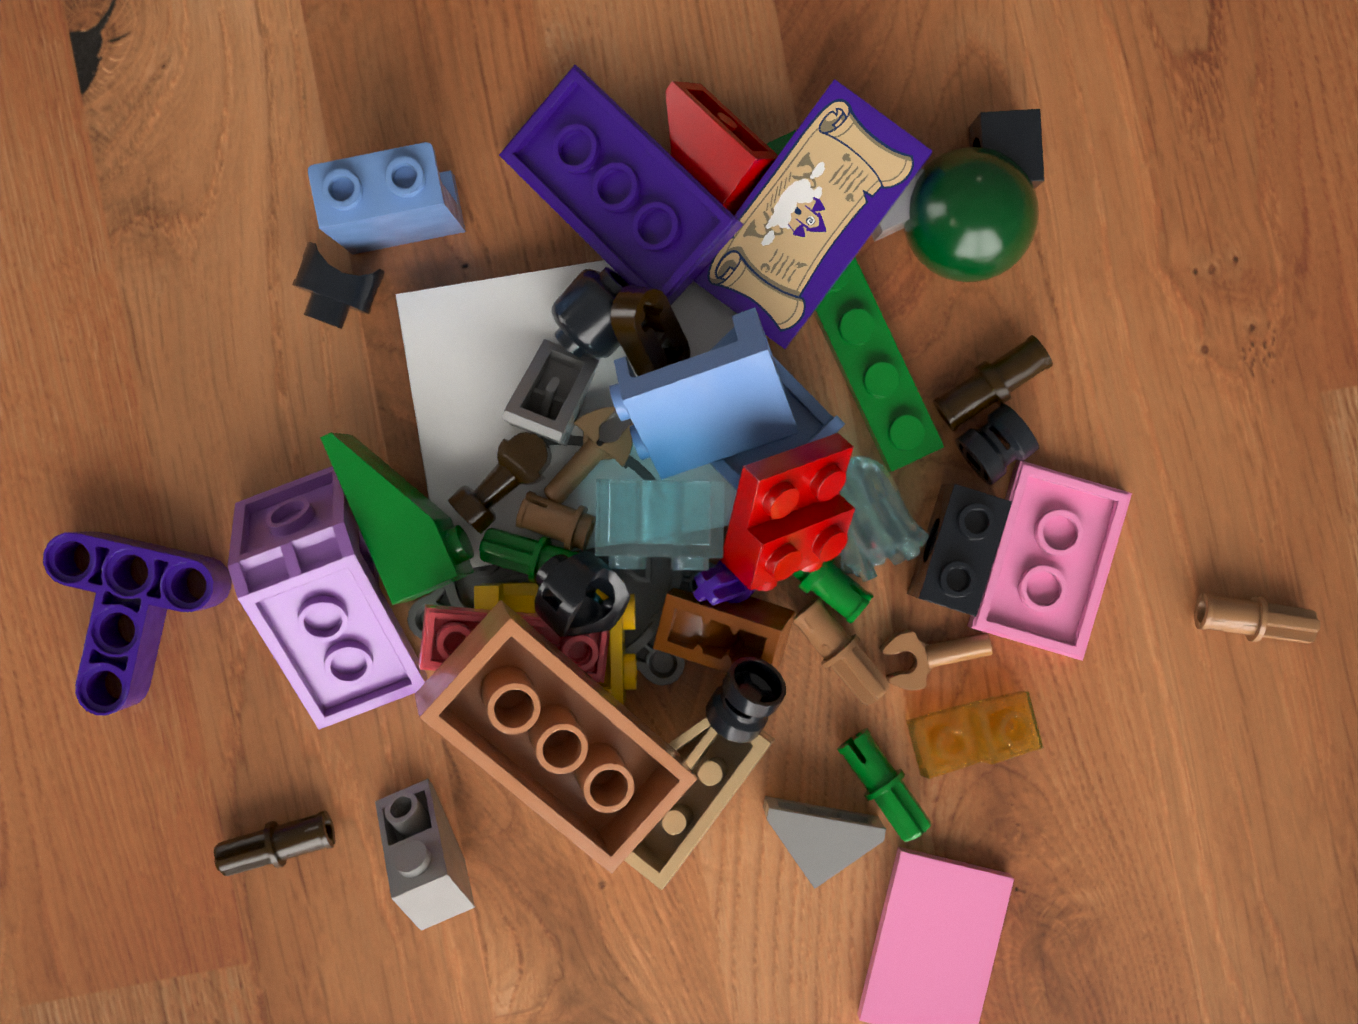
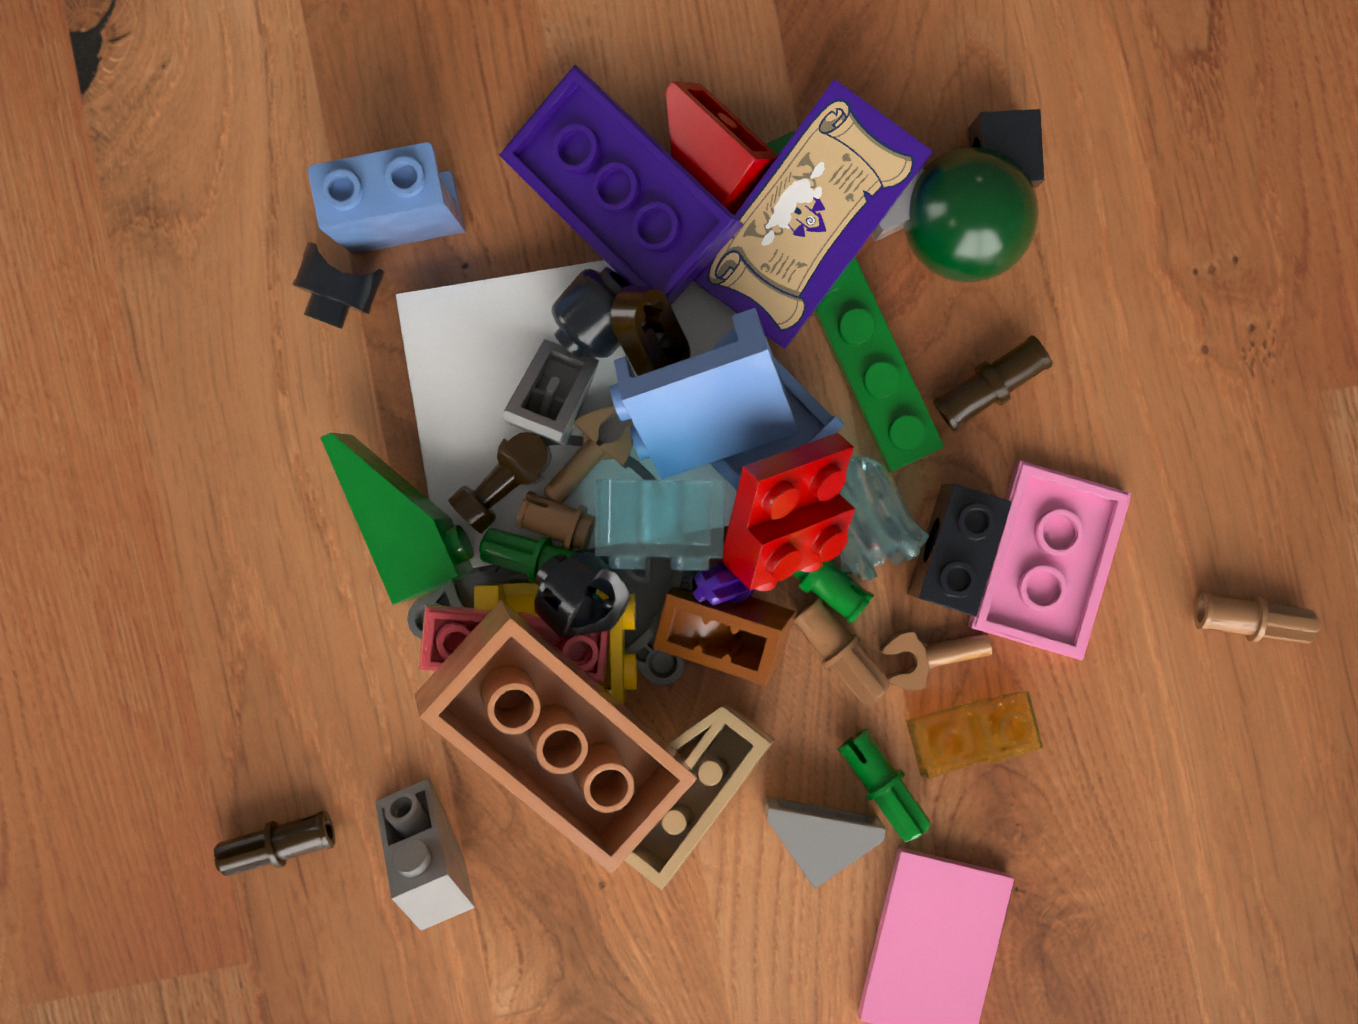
(118, 595): dark purple beam -> none
(319, 599): medium lavender bracket -> none
(745, 699): black wheel -> none
(997, 444): black wheel -> none

